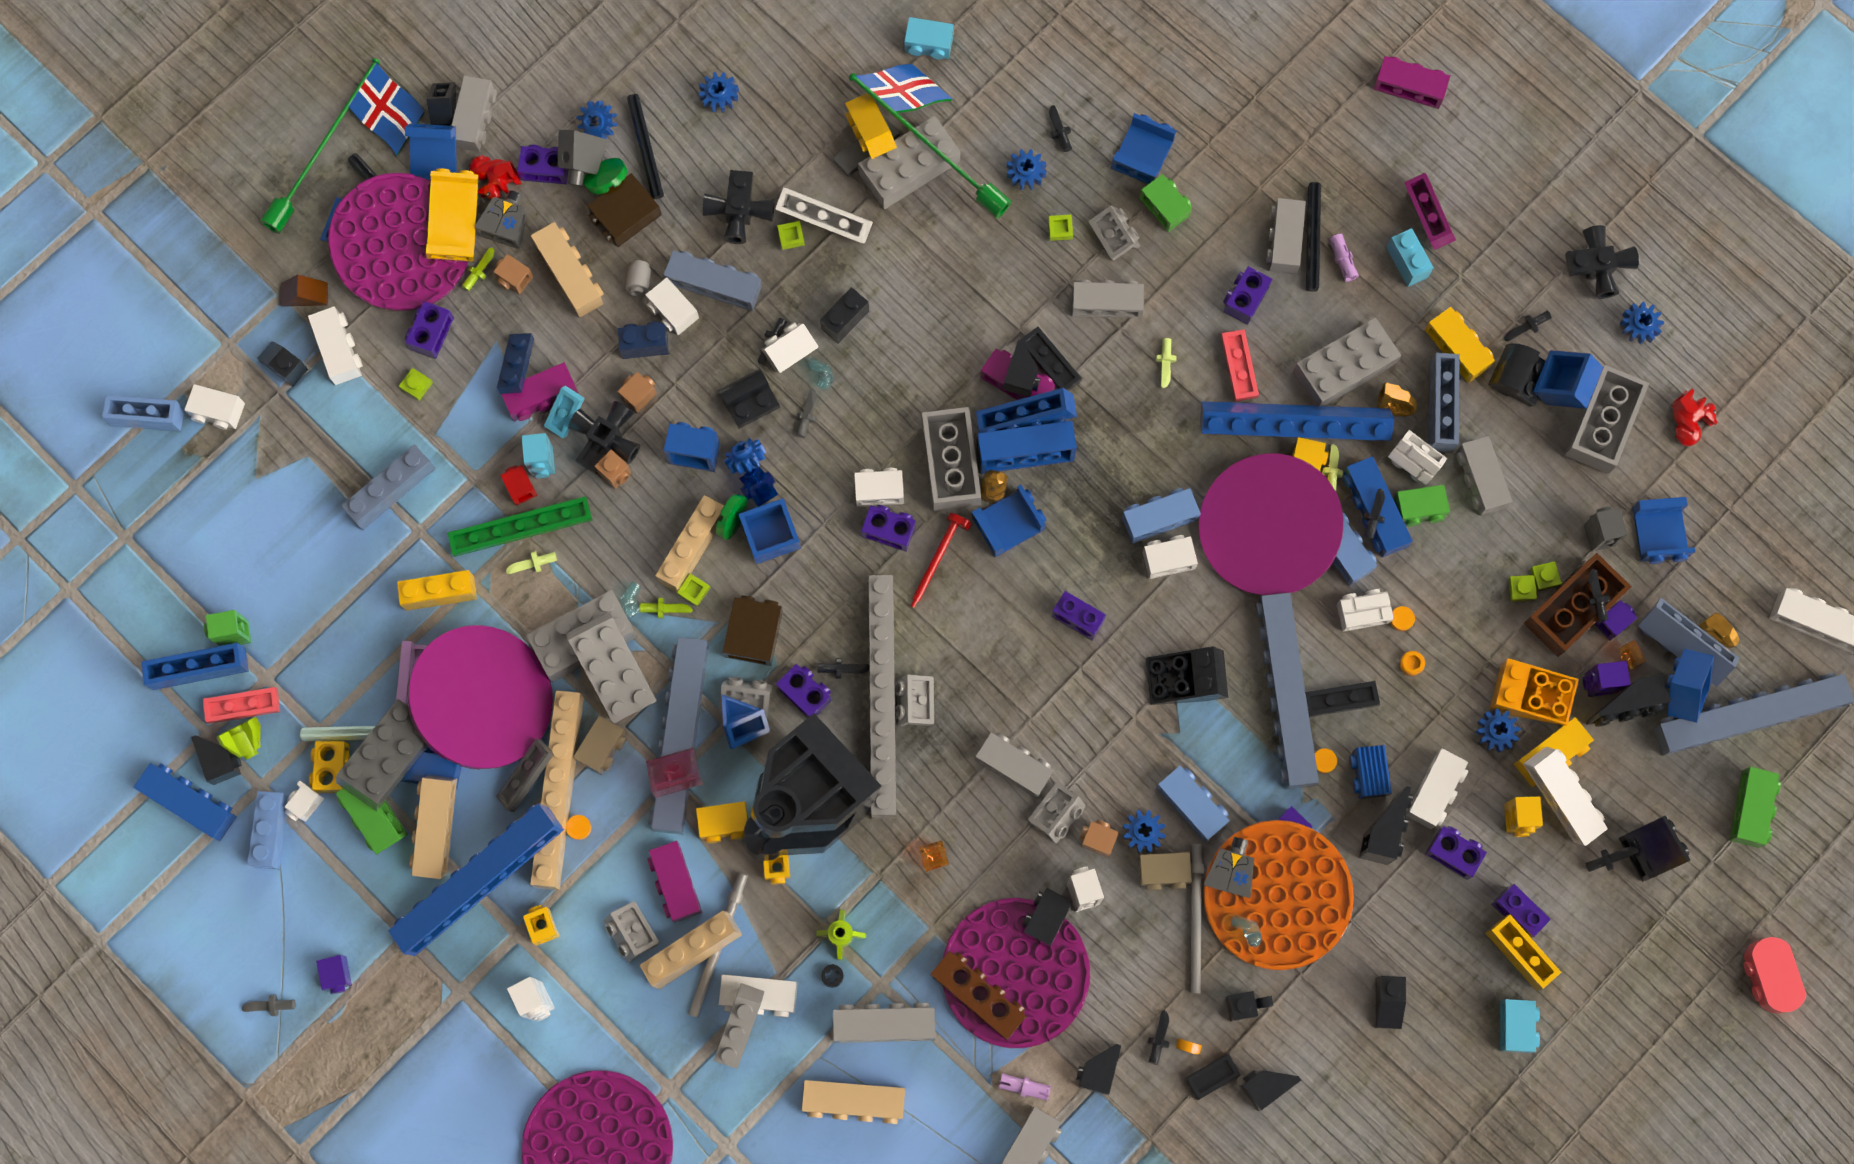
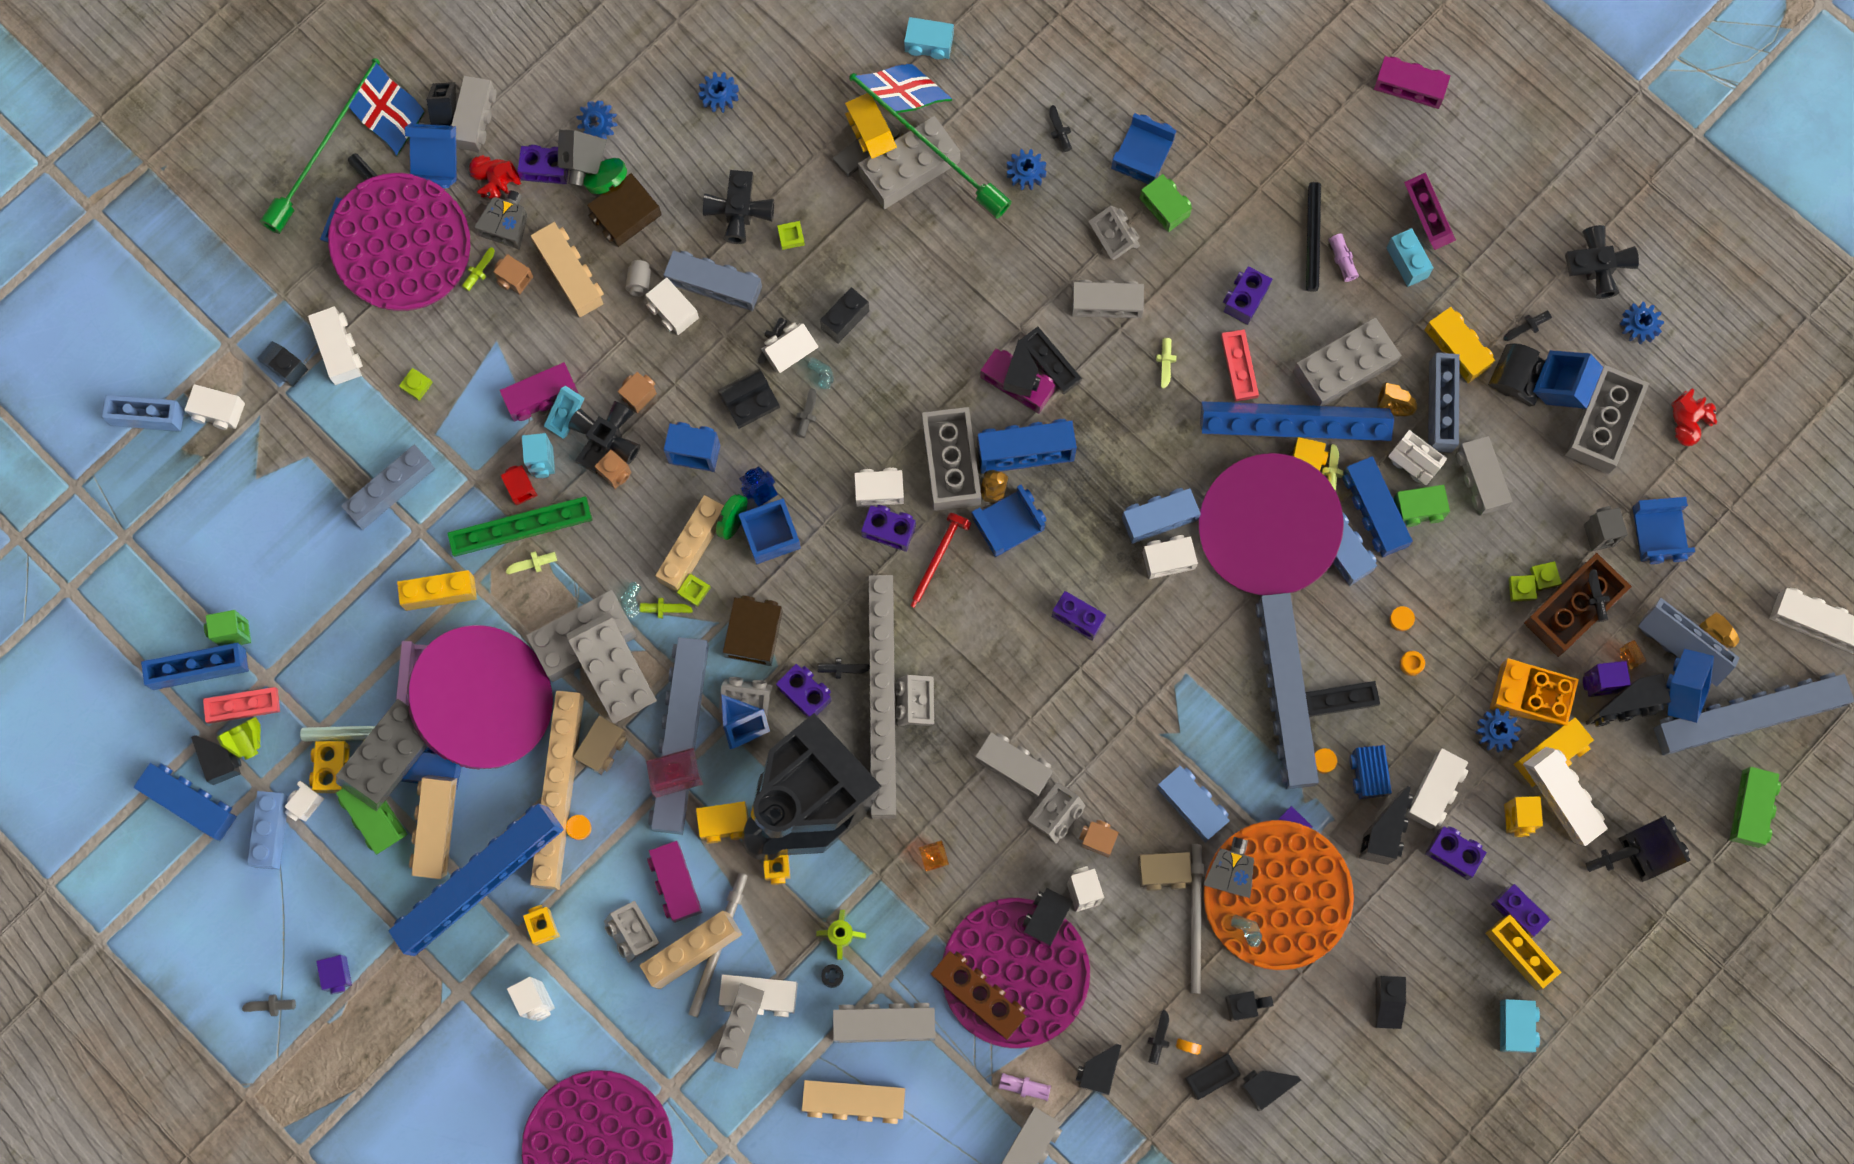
(303, 292): reddish brown slope -> none
(435, 331): dark purple brick -> none
(452, 215): yellow panel -> none
(515, 363): dark blue plate -> none
(524, 775): dark grey tile -> none
(643, 340): dark blue brick -> none
(645, 146): black axle -> none
(745, 456): blue gear -> none
(824, 215): white brick -> none
(1022, 412): blue brick -> none
(1060, 227): lime plate -> none
(1139, 839): blue gear -> none
(1187, 676): black slope -> none
(1286, 236): light grey brick -> none
(1364, 610): white brick -> none
(1374, 517): black piece -> none
(1619, 618): dark purple brick -> none
(1774, 975): coral brick -> none

